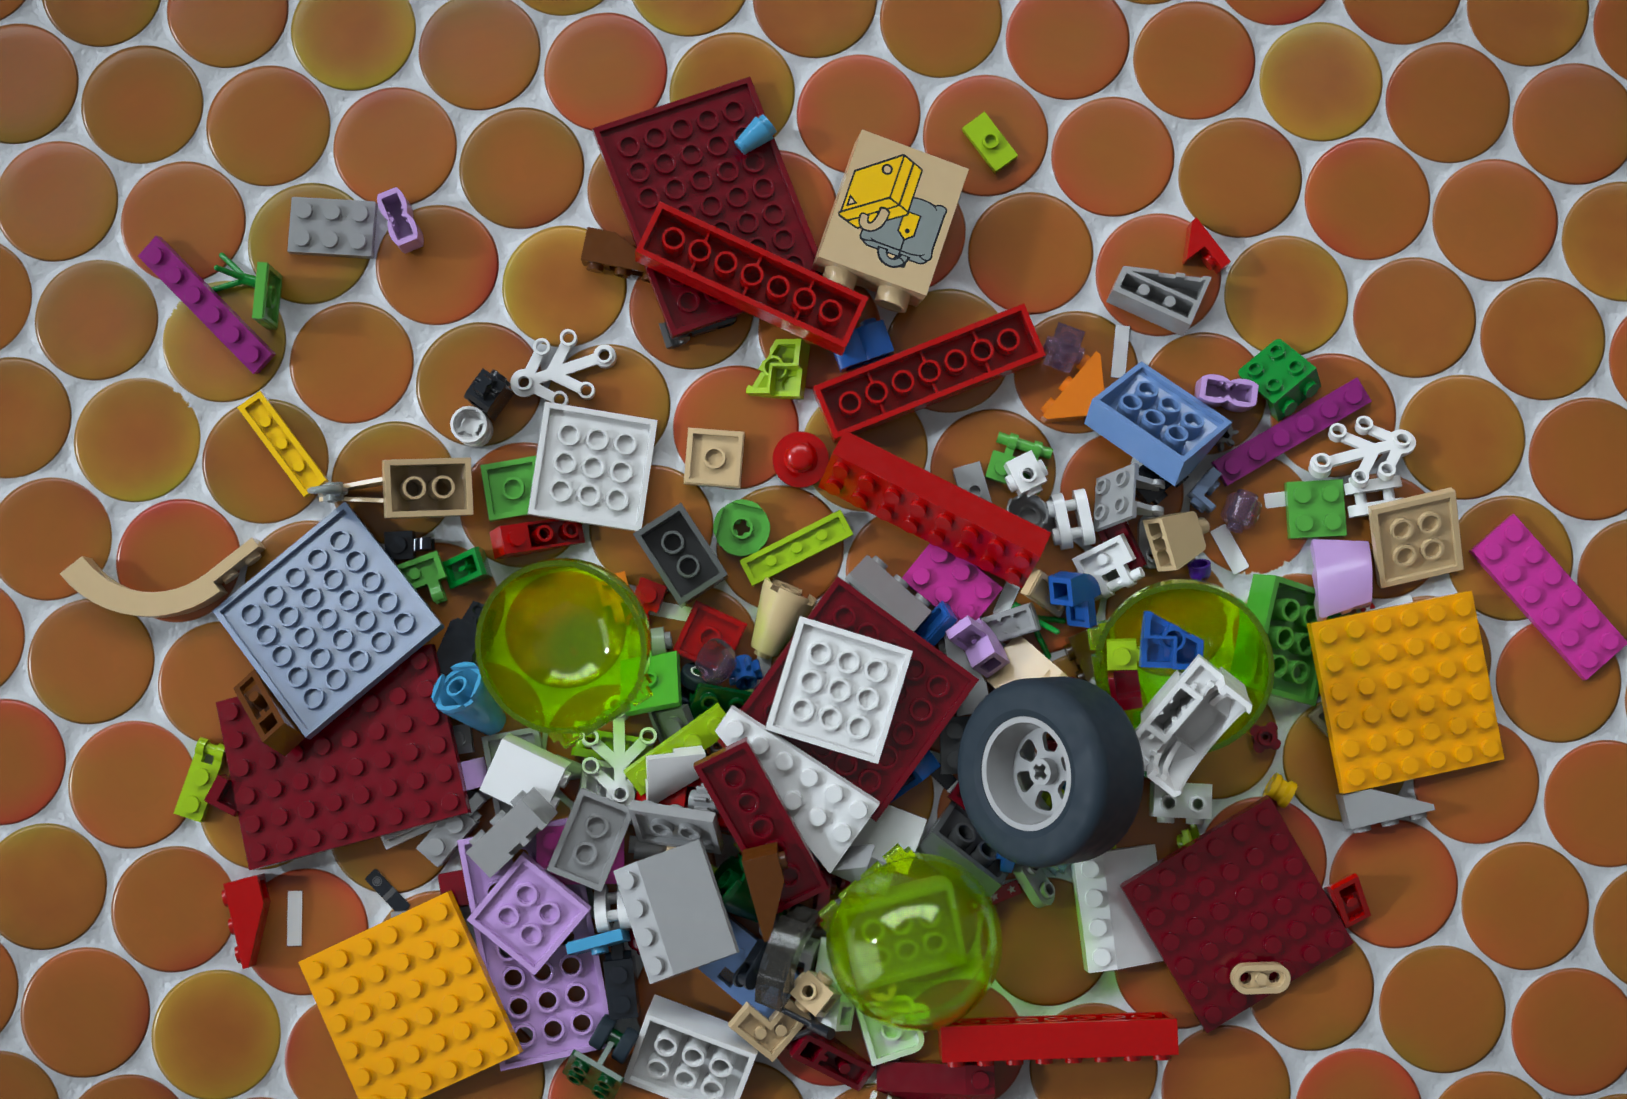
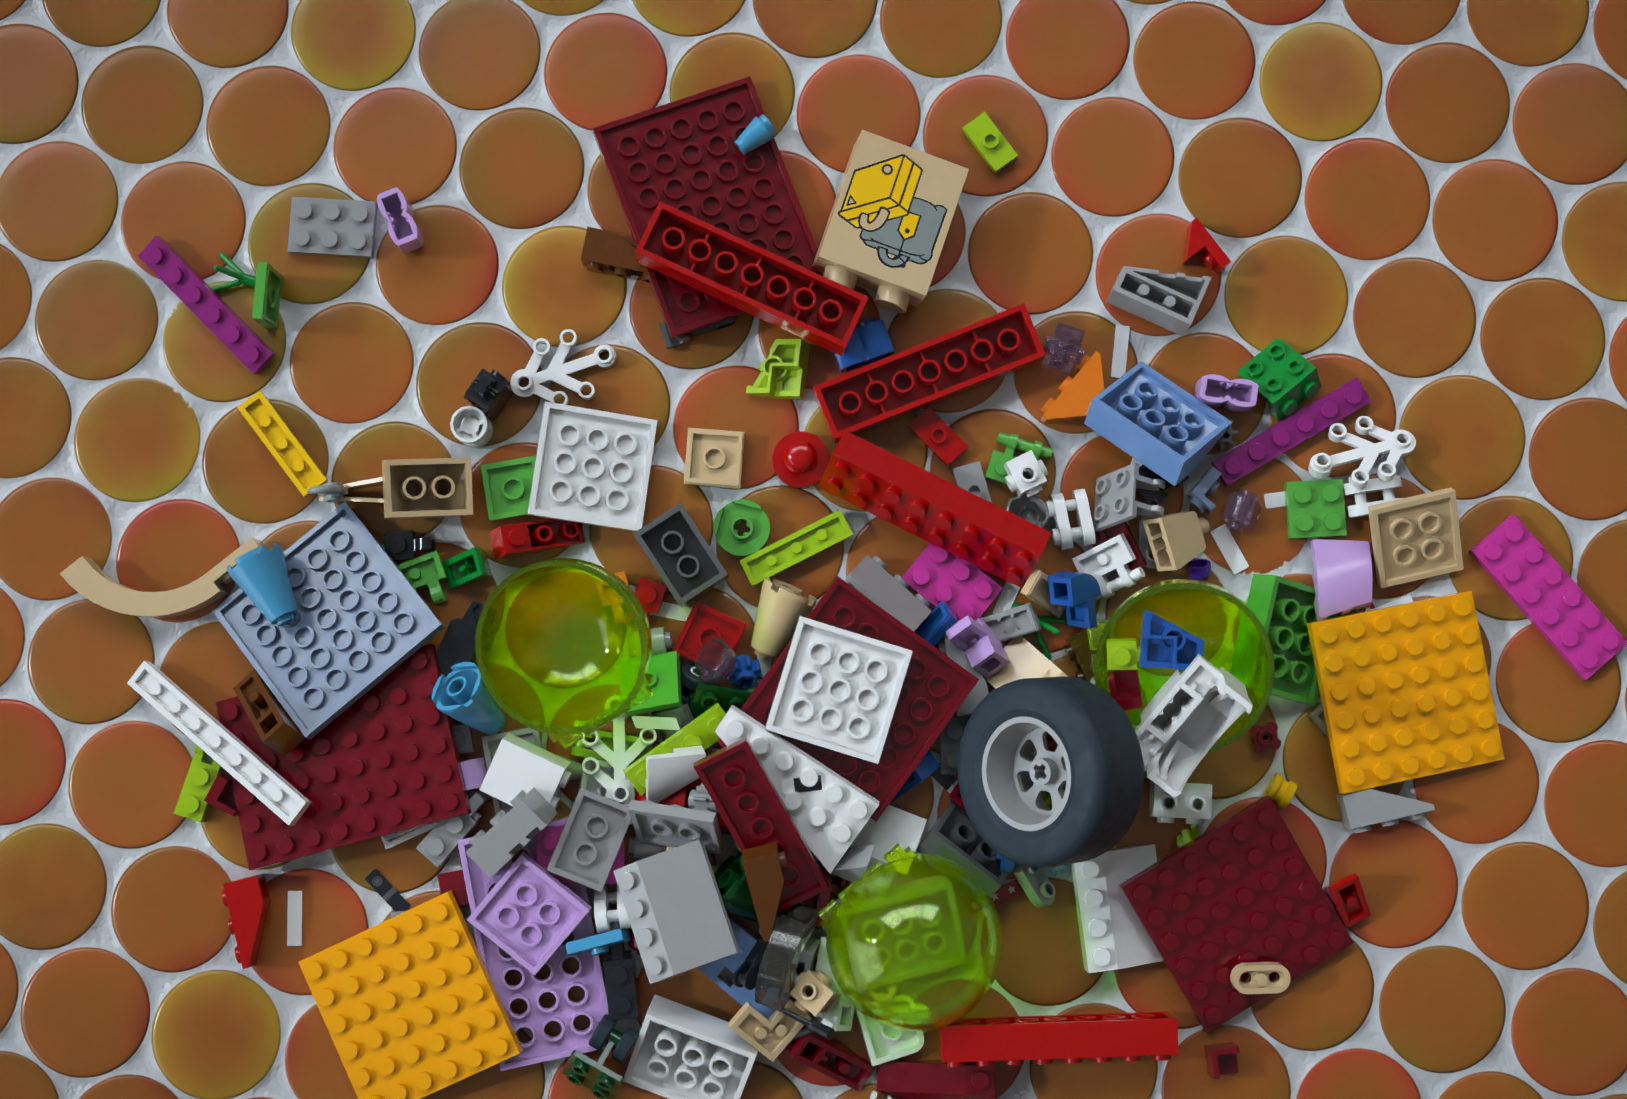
(219, 743): none -> white plate
(266, 582): none -> dark azure cone
(655, 722): none -> sticker
(795, 784): none -> sticker
(938, 436): none -> red plate
(1221, 1059): none -> dark red panel

